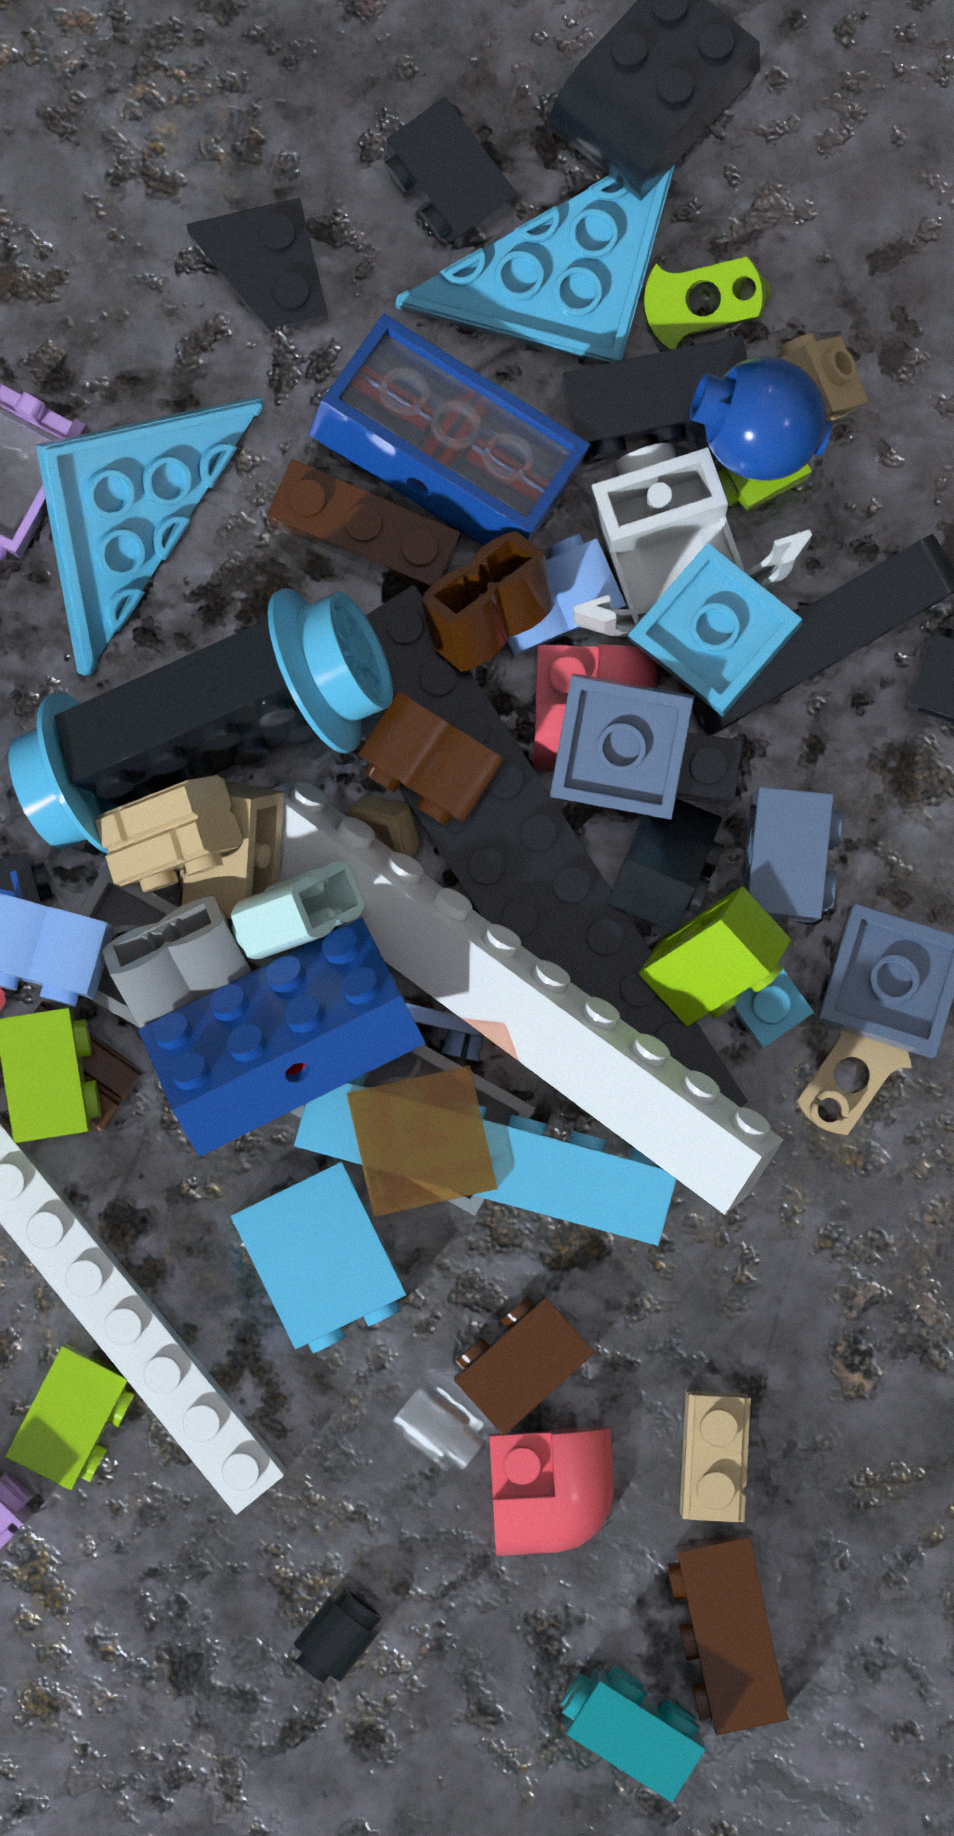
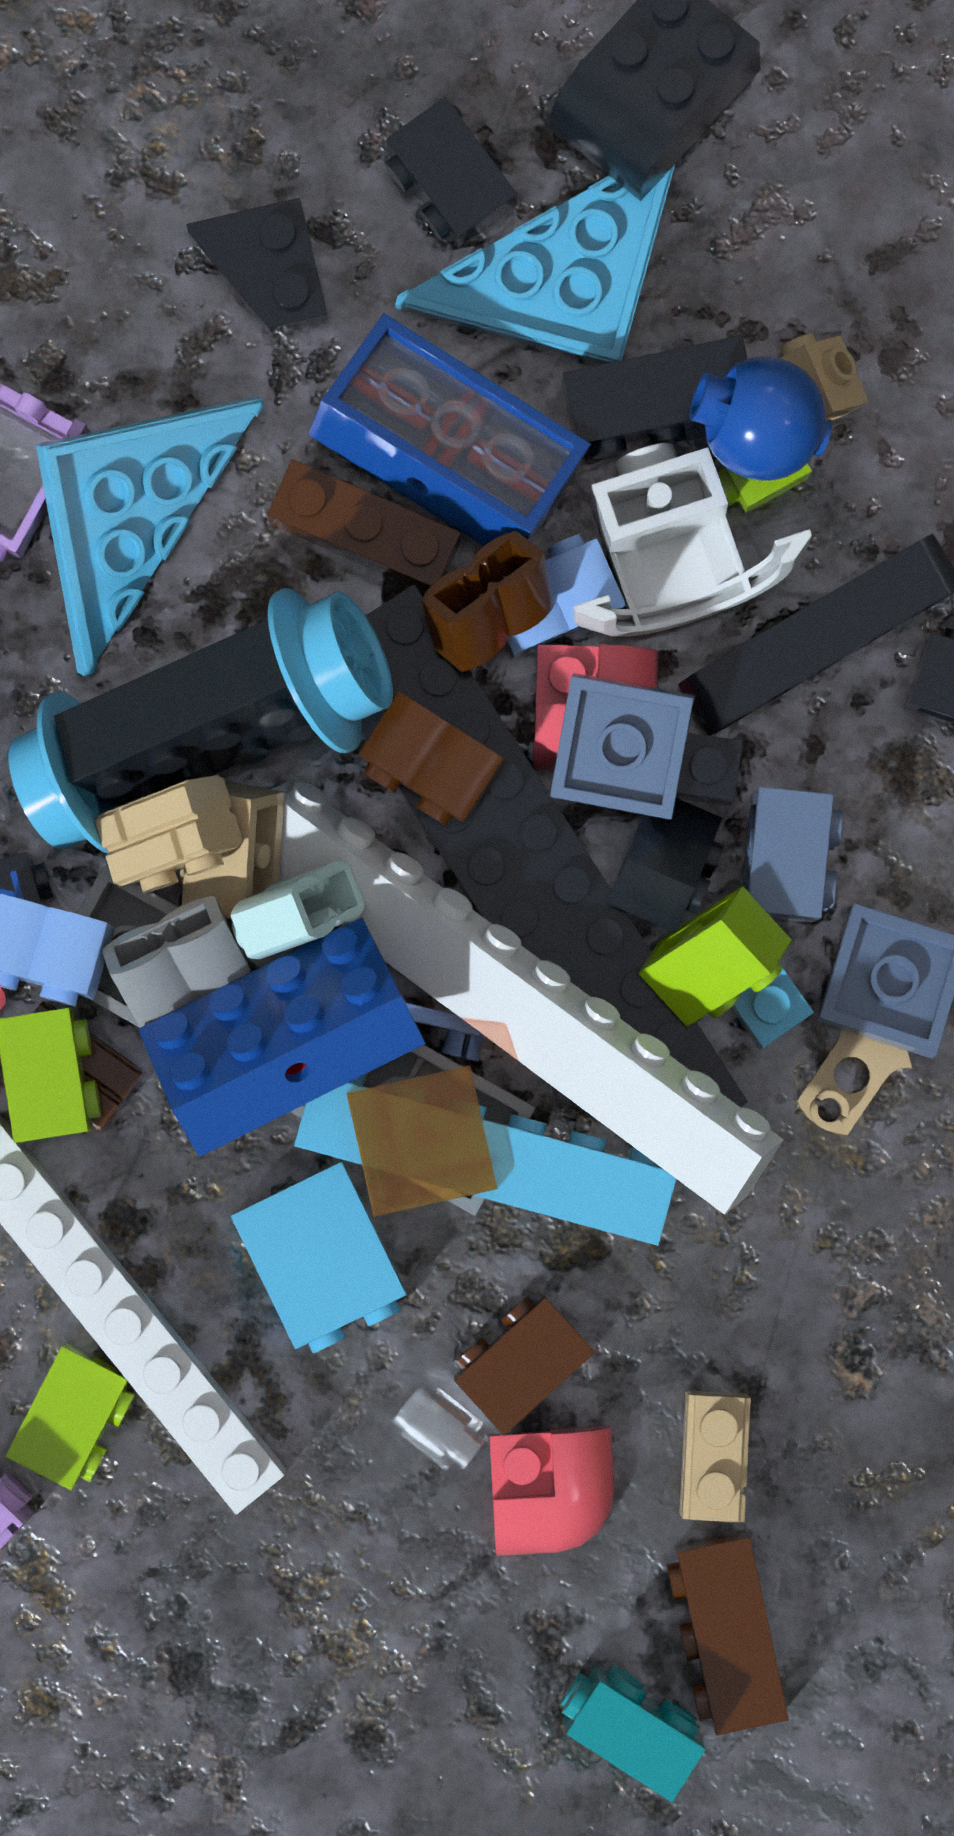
(337, 1636): black brick -> none
(389, 821): tan tile -> none
(668, 299): lime piece -> none
(715, 629): medium azure plate -> none

